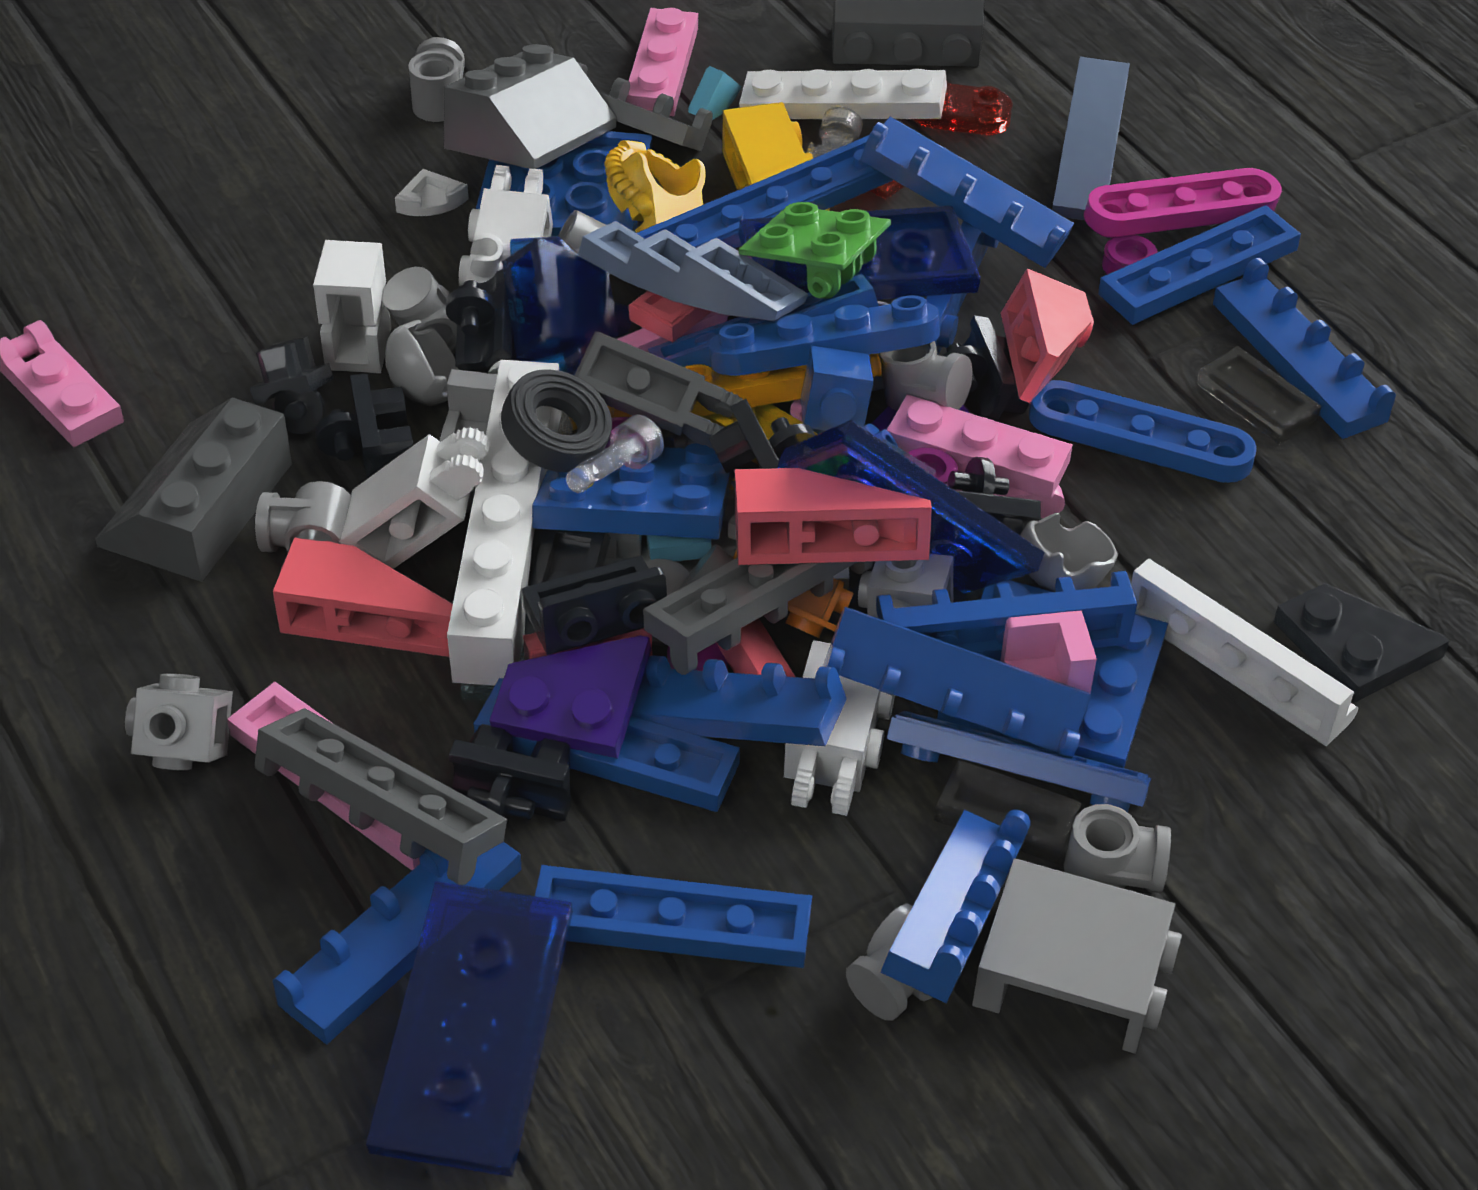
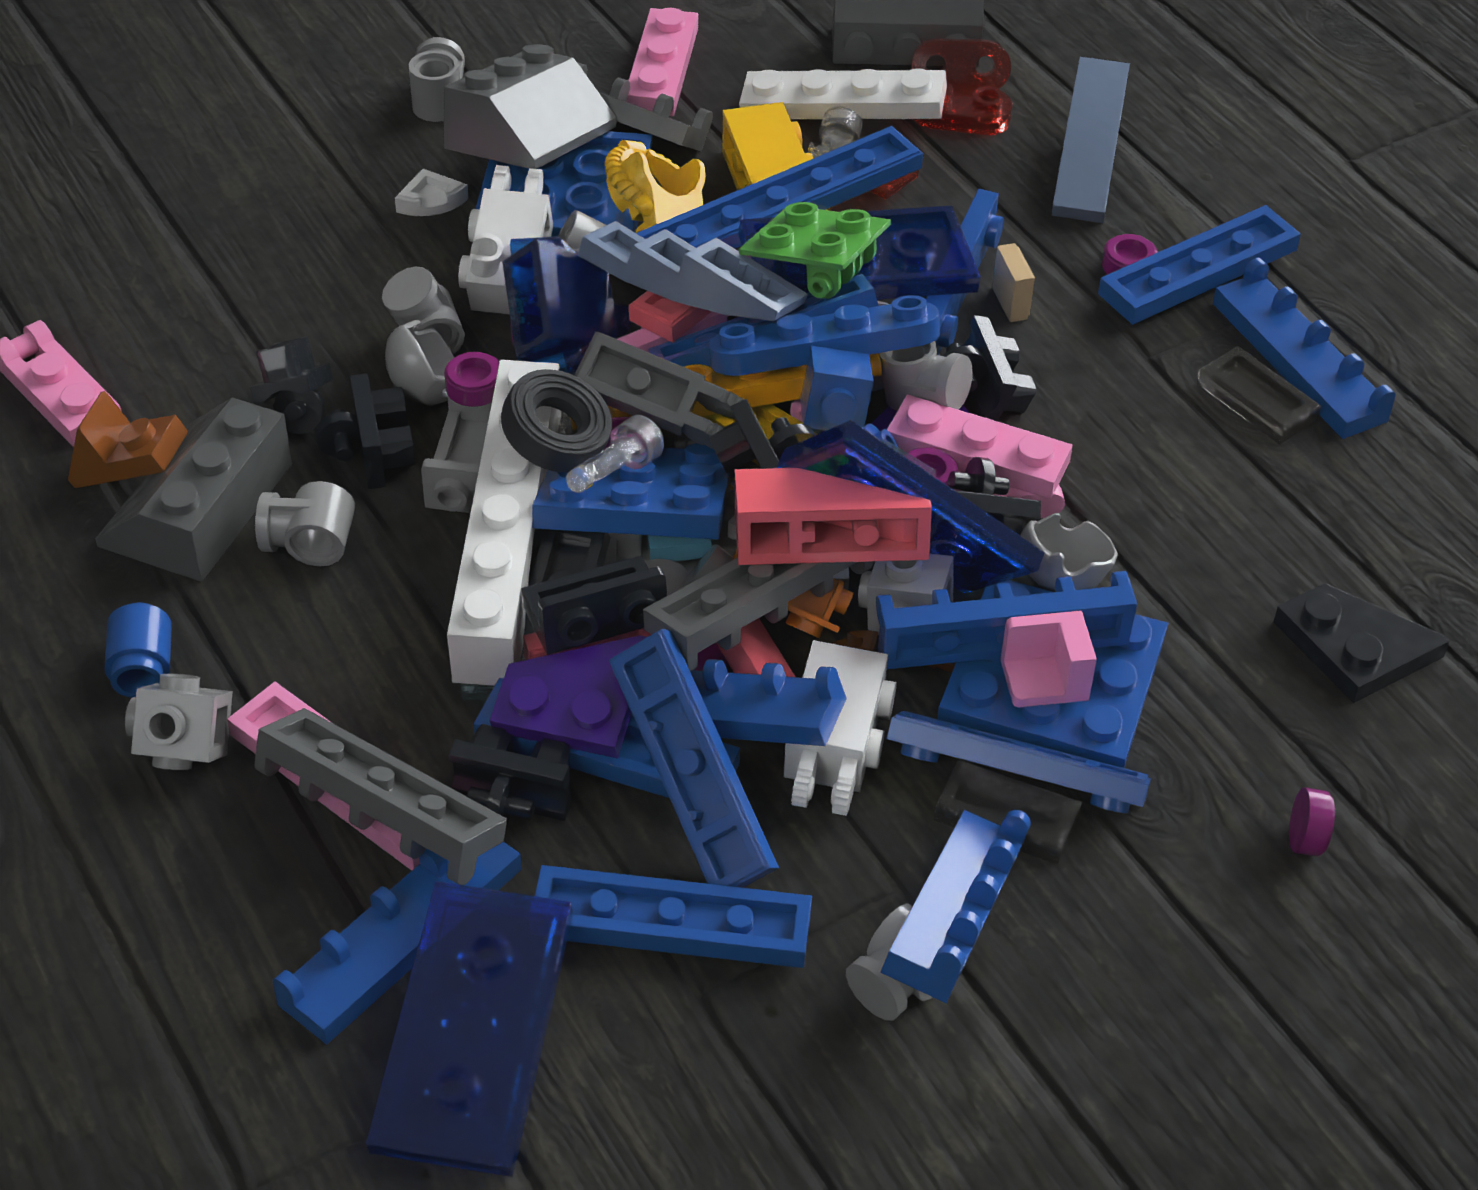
(114, 449): none -> dark orange slope
(137, 647): none -> blue brick
(351, 306): white piece -> none
(356, 599): coral slope -> none
(415, 496): white hinge -> none
(471, 378): none -> magenta tile
(482, 323): black hips -> none
(693, 762): none -> blue plate
(714, 92): medium azure tile -> none
(957, 682): blue hinge -> none
(961, 60): none -> clear red plate
(971, 191): blue hinge -> none
(1013, 282): none -> tan tile
(1042, 329): coral slope -> none
(1079, 946): light grey panel -> none
(1116, 851): light grey piece -> none
(1143, 431): blue plate -> none
(1179, 201): dark pink plate -> none
(1244, 654): white hinge -> none
(1311, 822): none -> magenta tile

